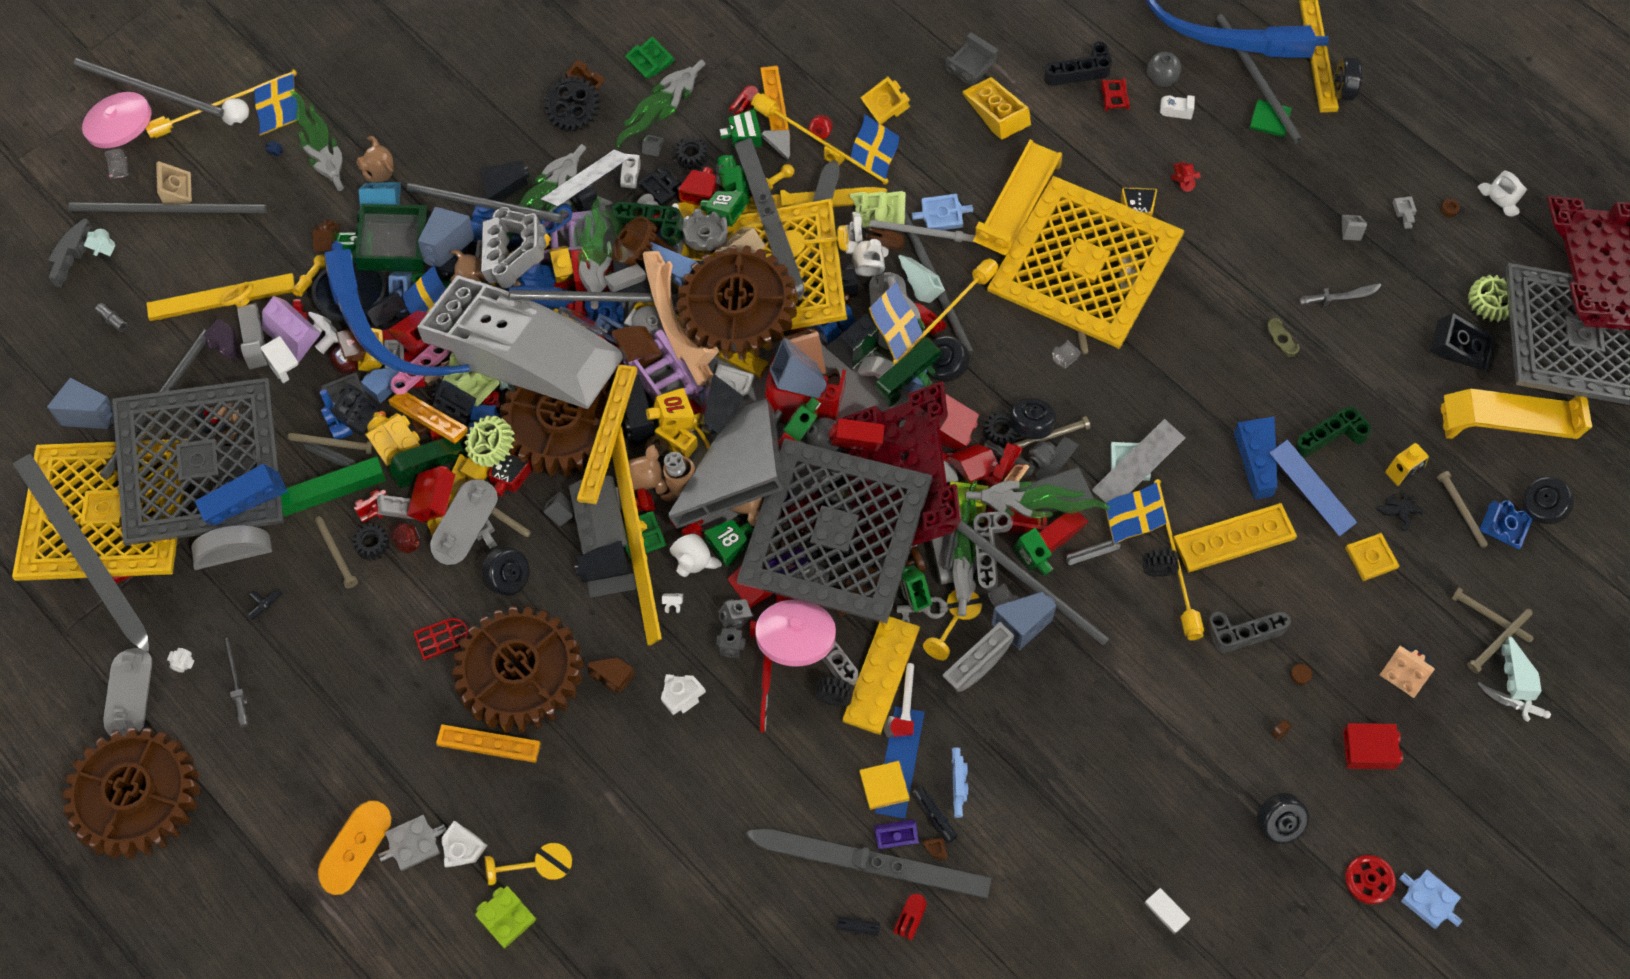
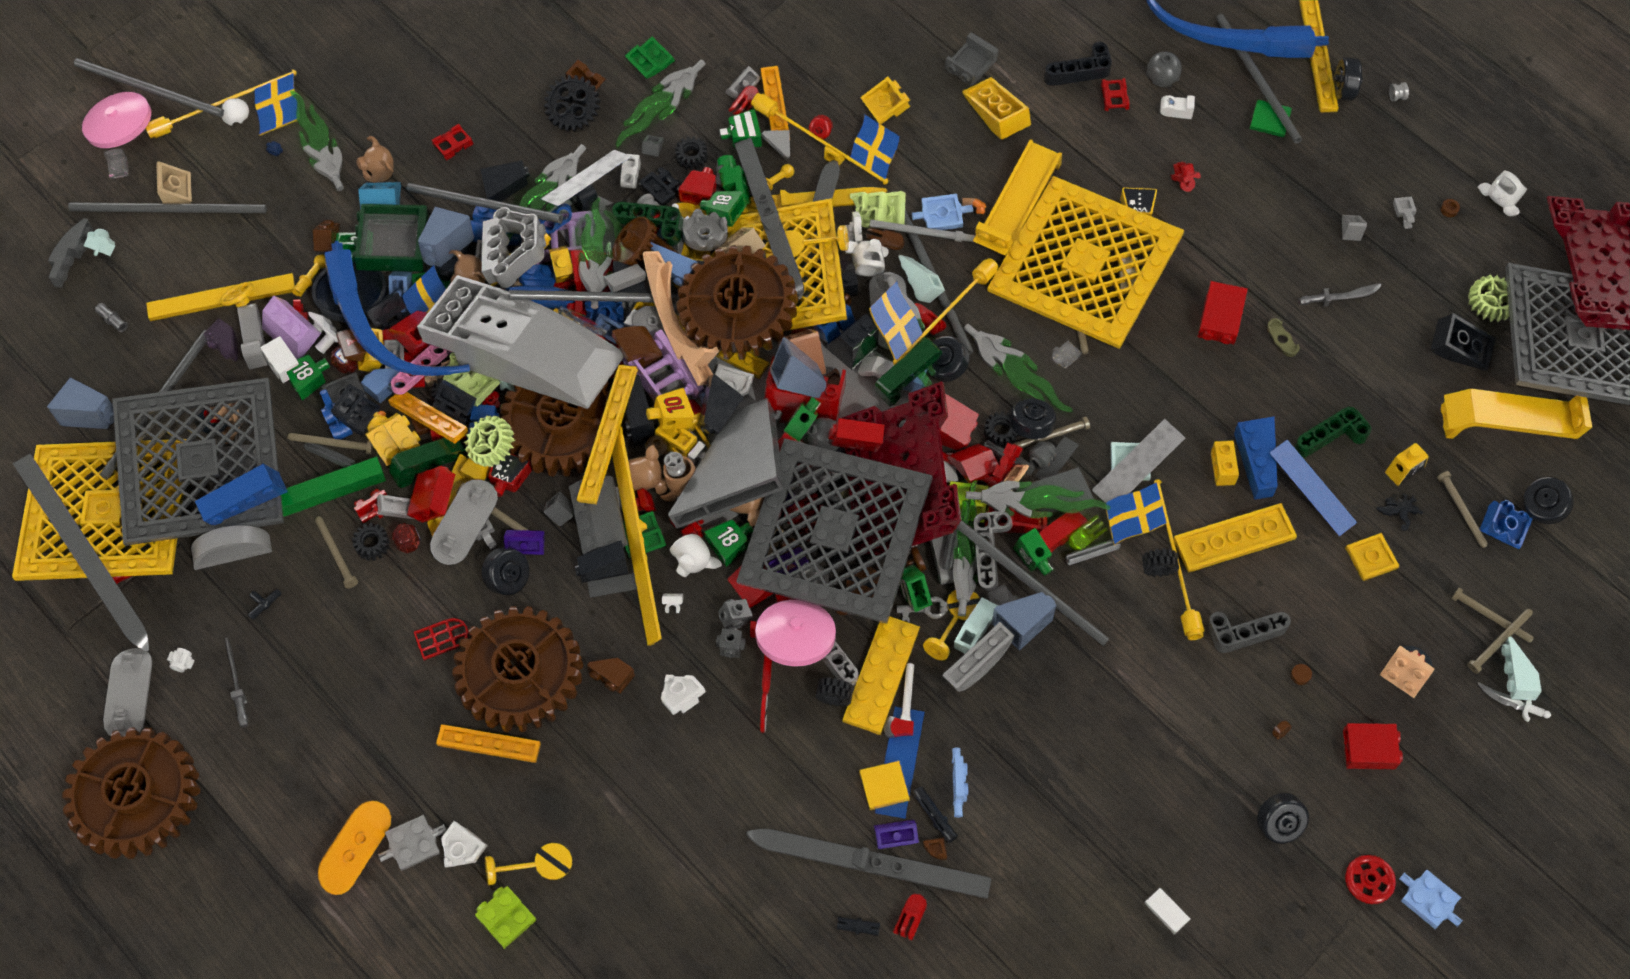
(307, 375): none -> green torso
(455, 145): none -> red piece
(525, 541): none -> dark purple slope
(697, 453): none -> white tile
(746, 78): none -> light grey slope
(975, 626): none -> light aqua slope
(980, 206): none -> orange arm
(997, 347): none -> clear neon green piece
(1084, 536): none -> clear neon green arm
(1222, 312): none -> red slope
(1224, 463): none -> yellow brick
(1399, 91): none -> light grey wheel

